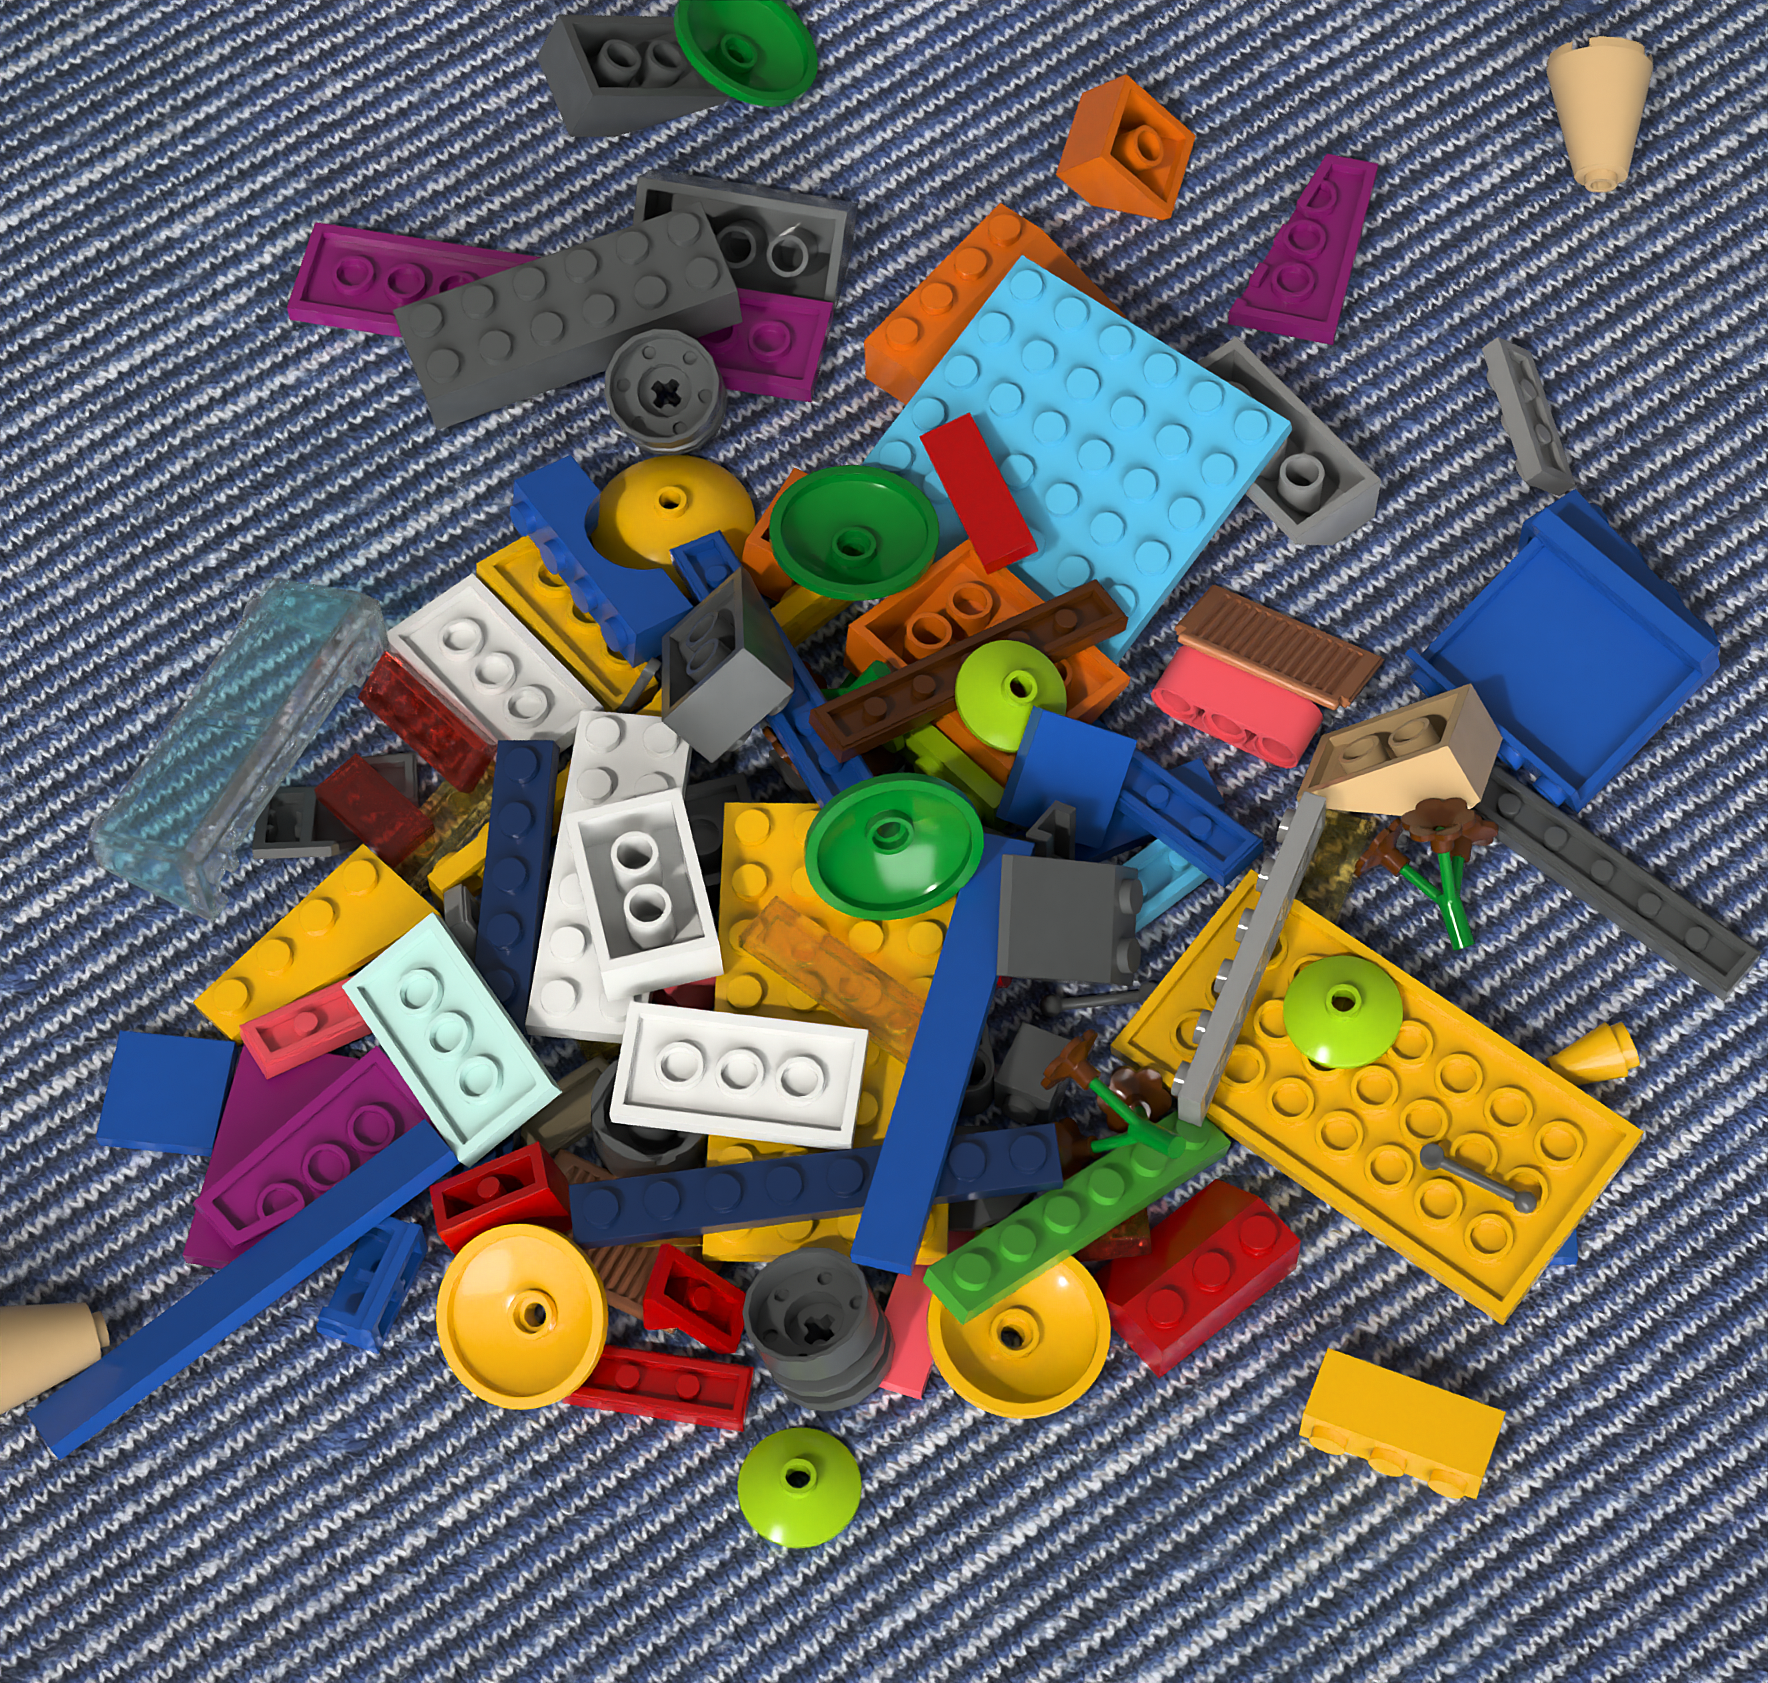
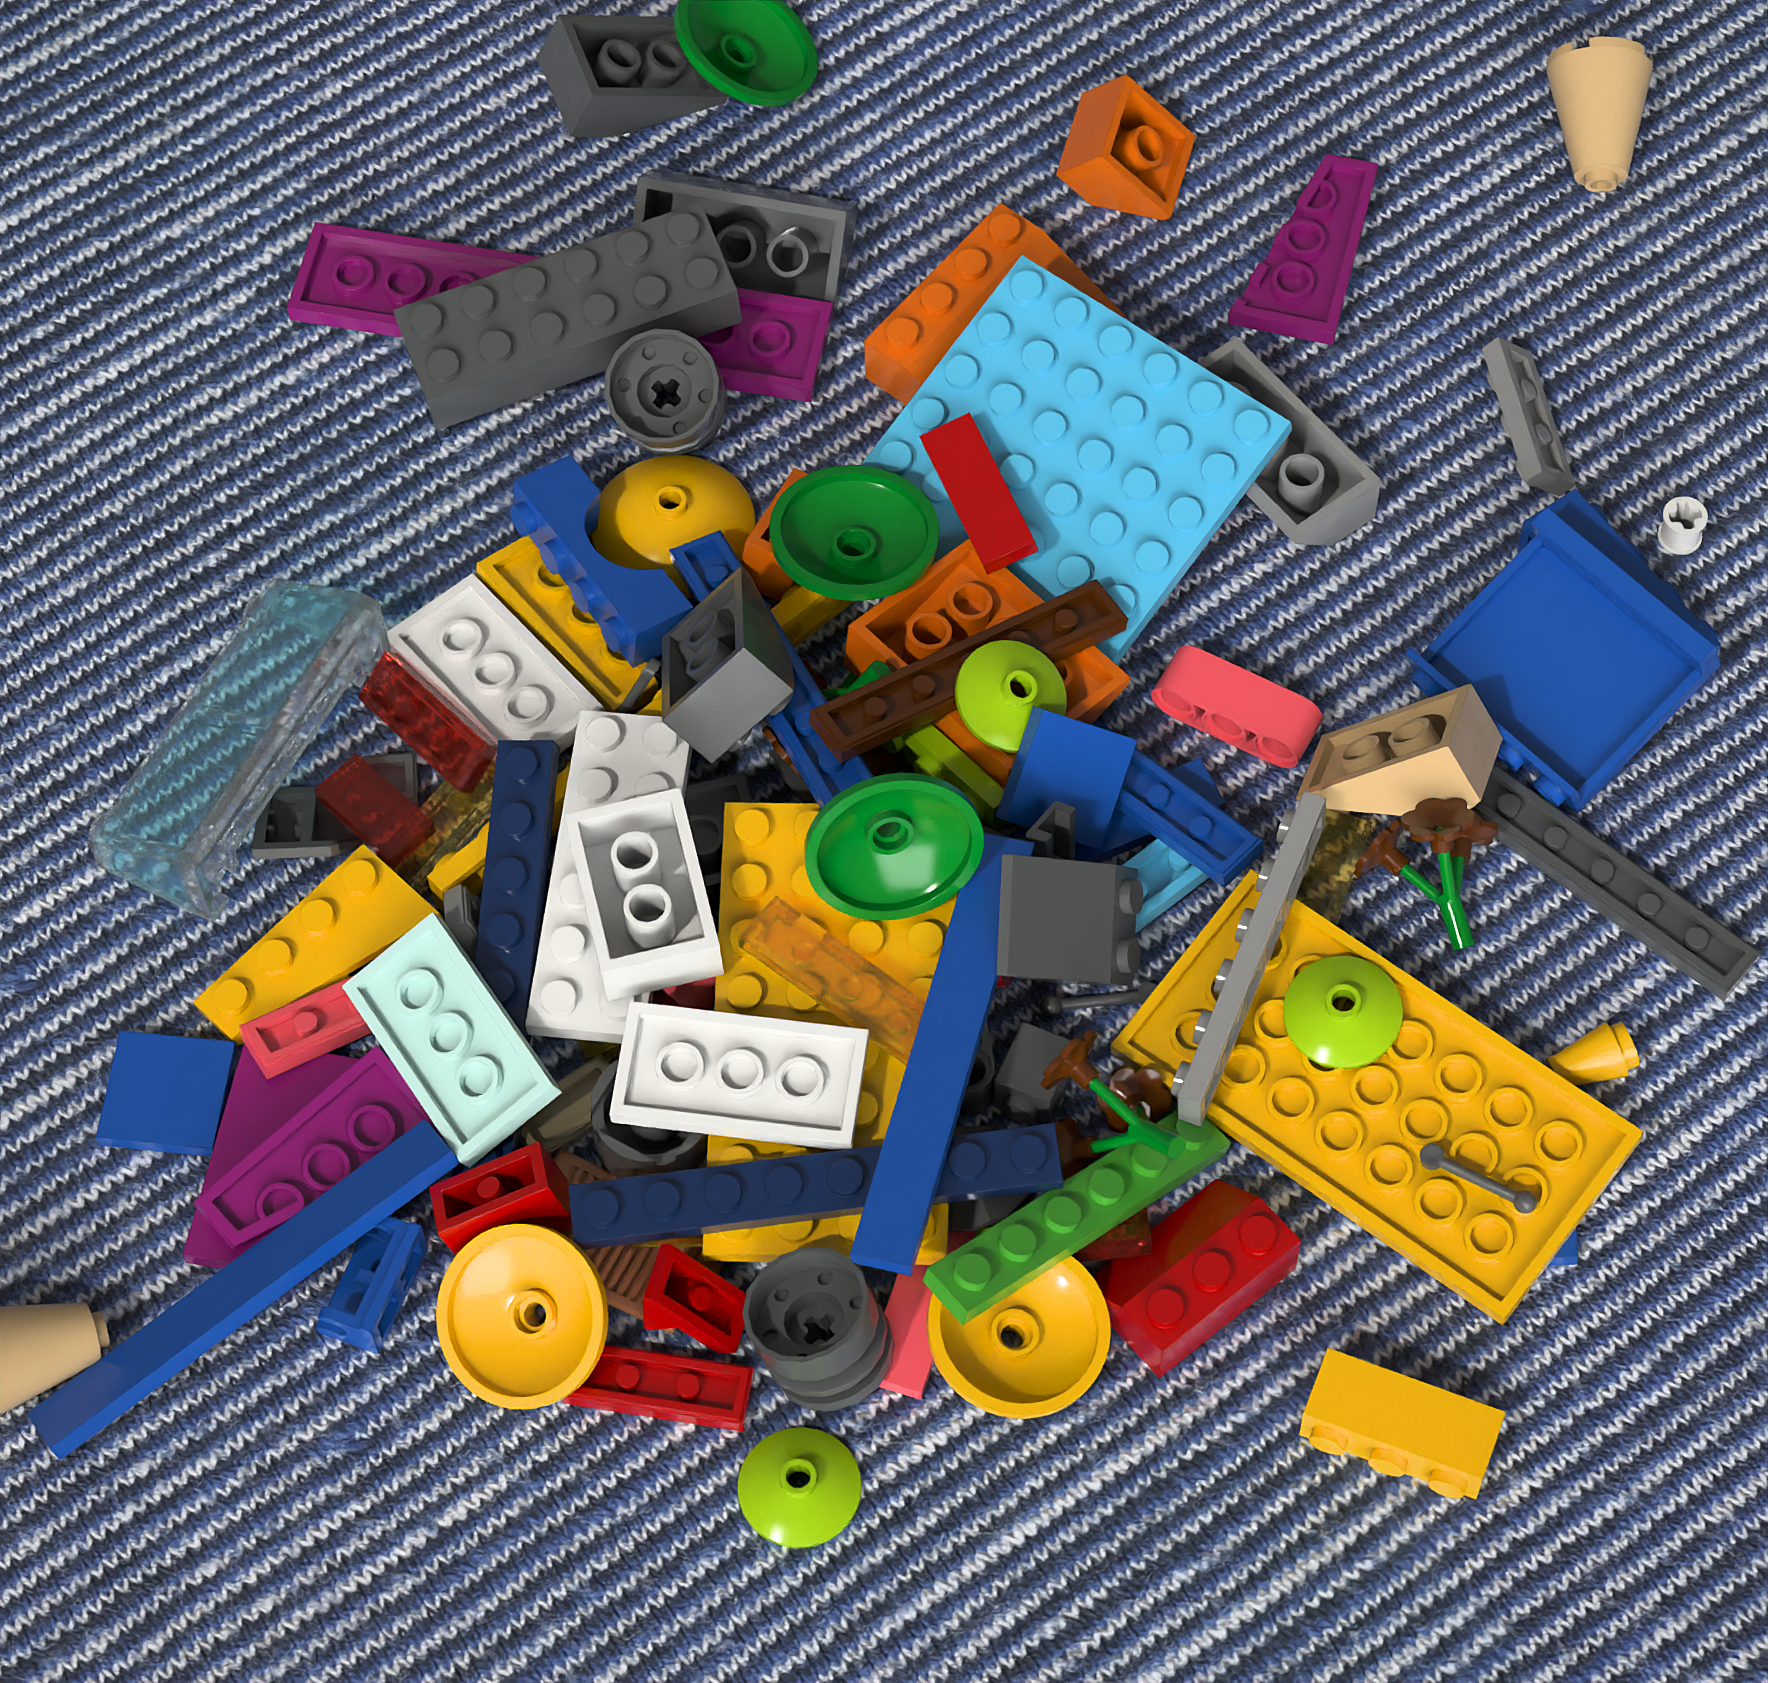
(1277, 648): nougat window -> none
(1682, 525): none -> white axle

